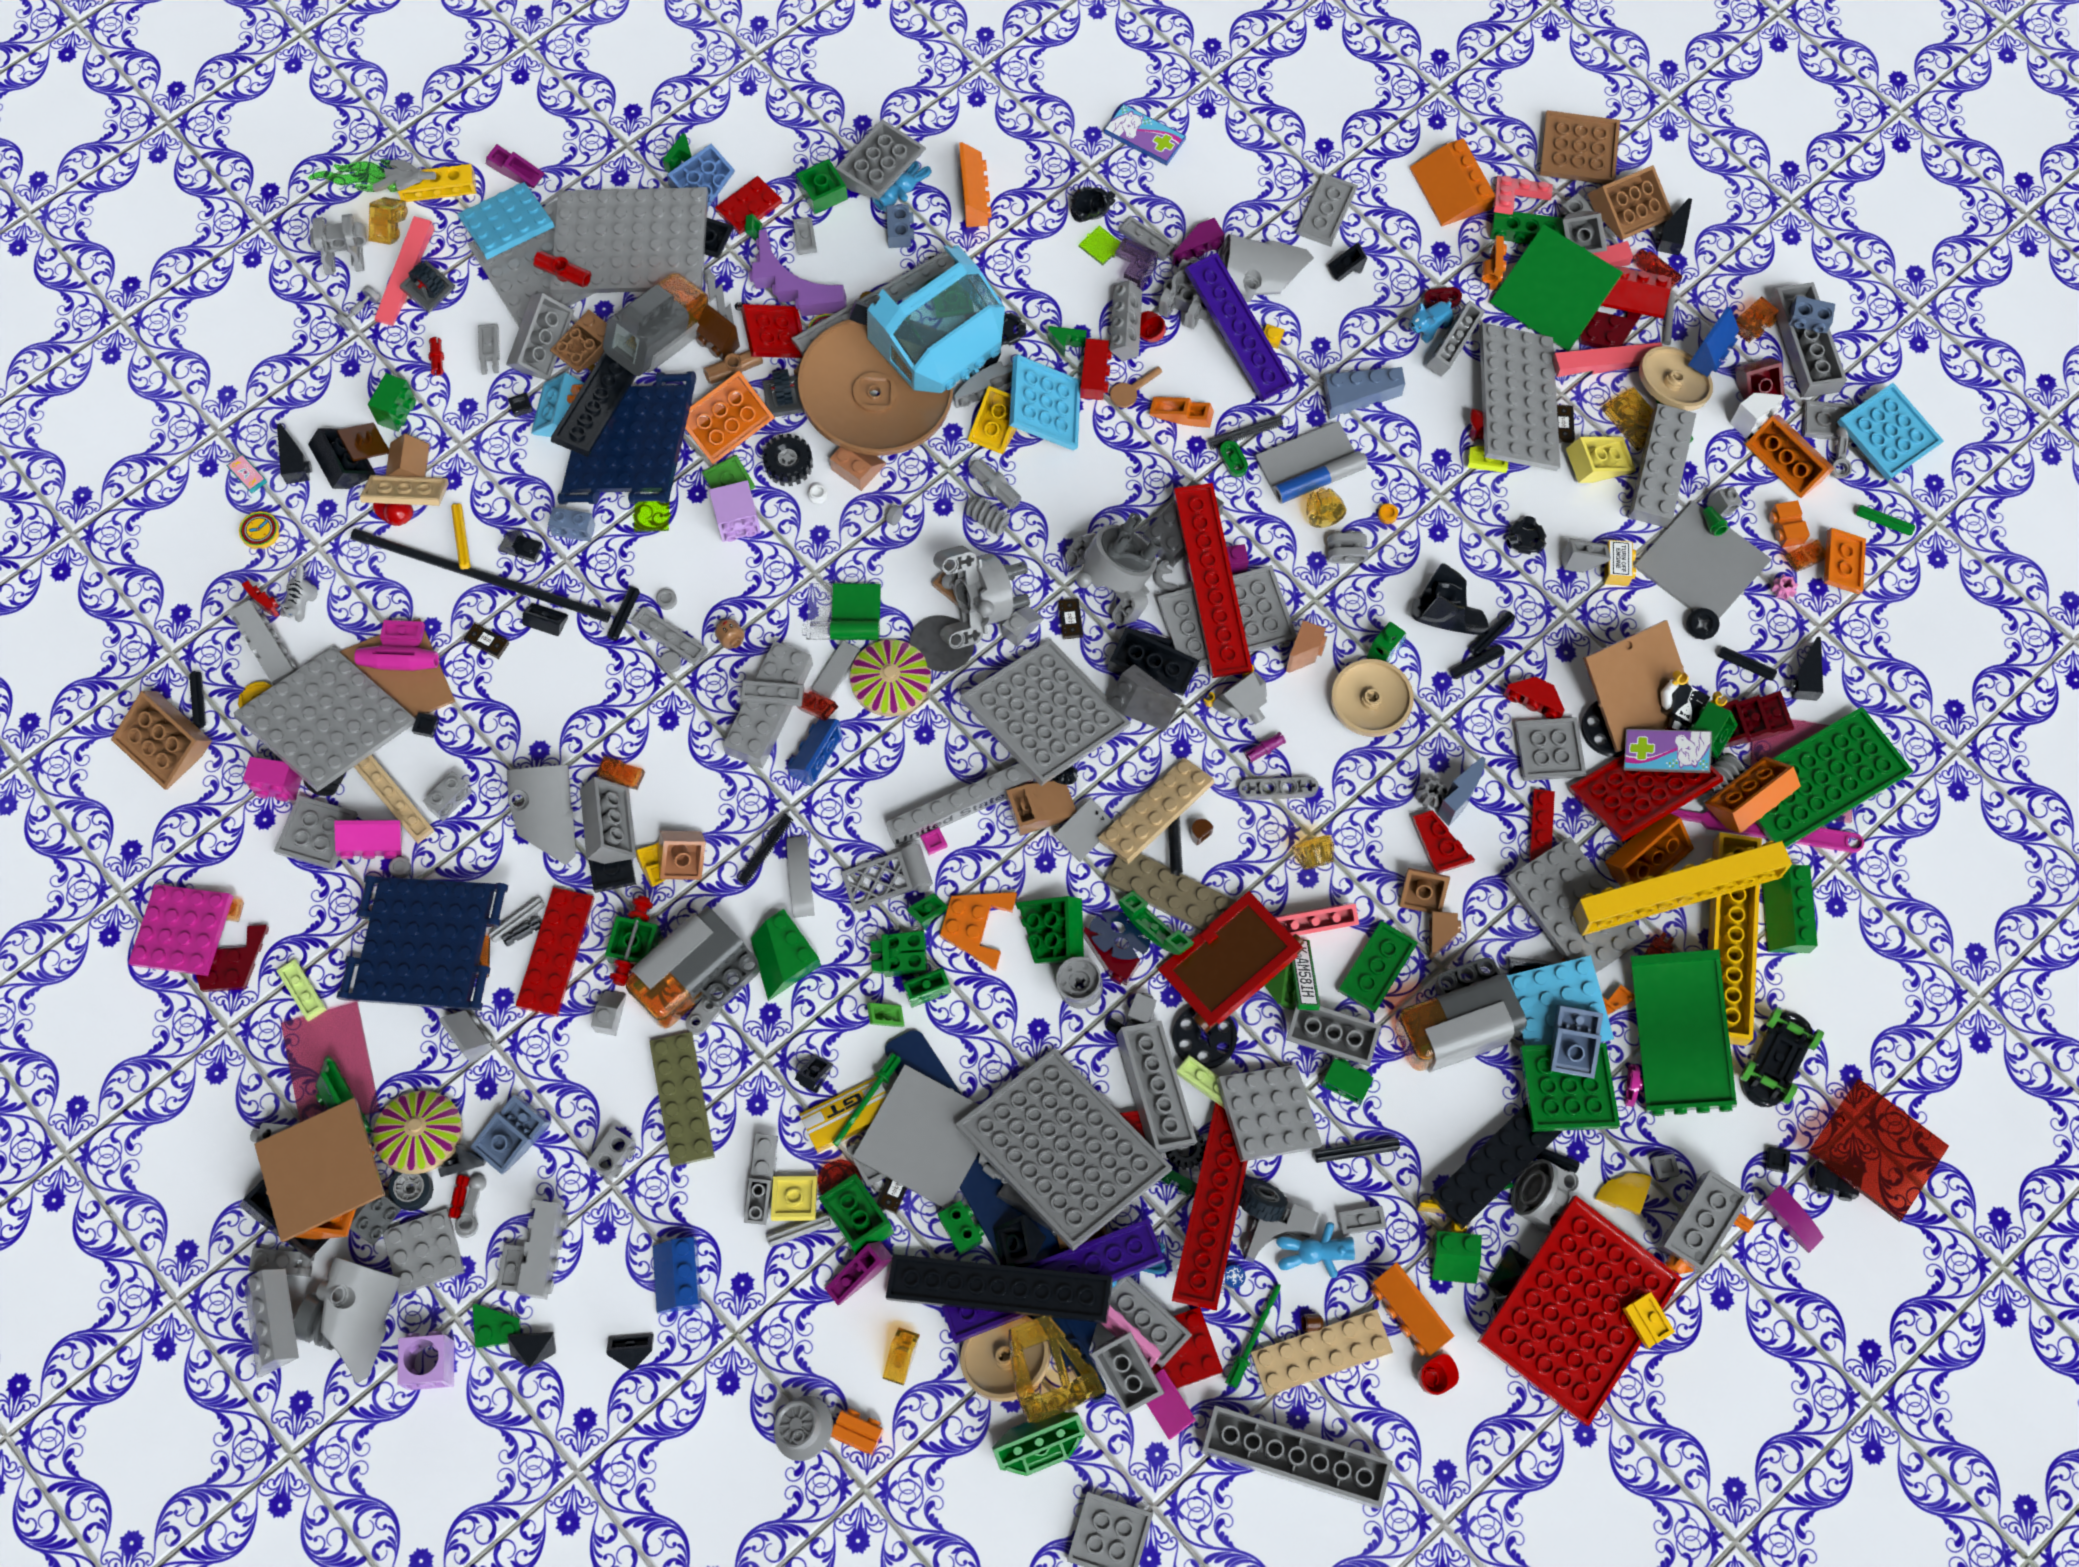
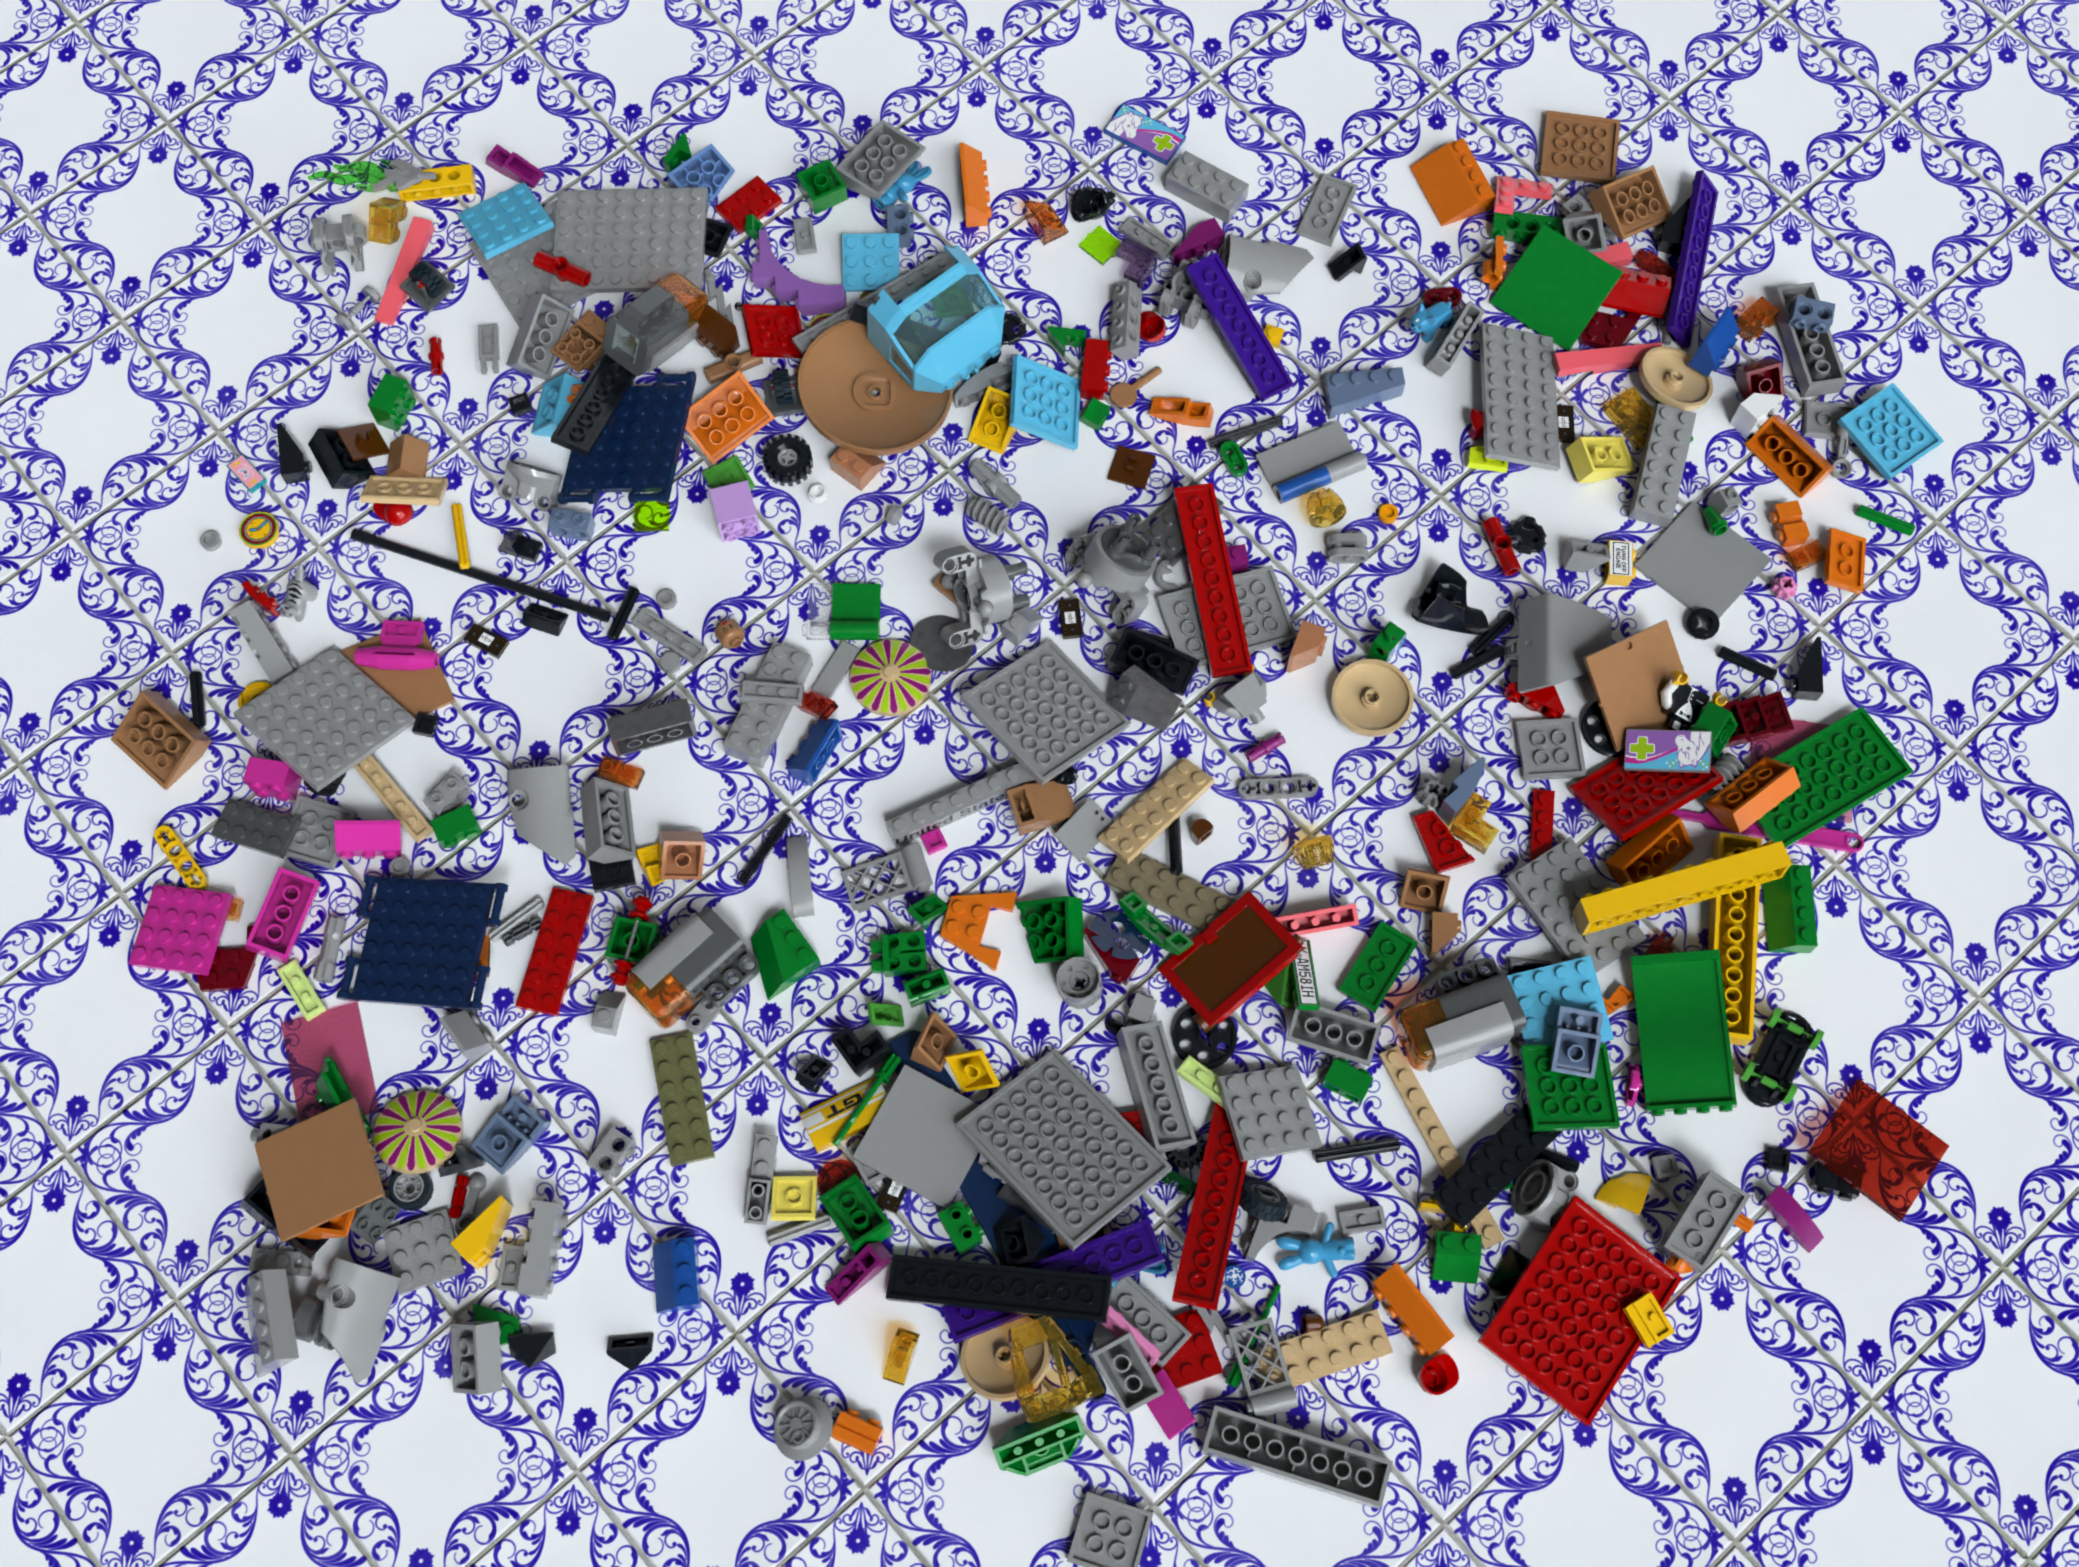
(181, 858): none -> yellow beam
(210, 540): none -> light grey tile
(256, 828): none -> dark grey plate
(282, 915): none -> dark pink brick
(333, 934): none -> light grey axle
(440, 1376): lavender brick -> none
(456, 826): none -> green brick
(476, 1357): none -> light grey slope
(483, 1235): none -> yellow slope
(530, 484): none -> light grey piece
(651, 727): none -> flat silver brick
(861, 1055): none -> black brick
(869, 261): none -> medium azure plate
(933, 1043): none -> medium nougat slope
(972, 1070): none -> yellow slope
(1044, 221): none -> clear orange slope
(1095, 414): none -> green piece
(1131, 467): none -> reddish brown piece
(1206, 187): none -> light grey brick
(1214, 1318): none -> light grey piece
(1267, 1399): none -> light grey piece
(1434, 1134): none -> tan plate
(1470, 826): none -> clear yellow brick
(1504, 556): none -> red piece
(1554, 640): none -> light grey panel
(1692, 259): none -> dark purple plate

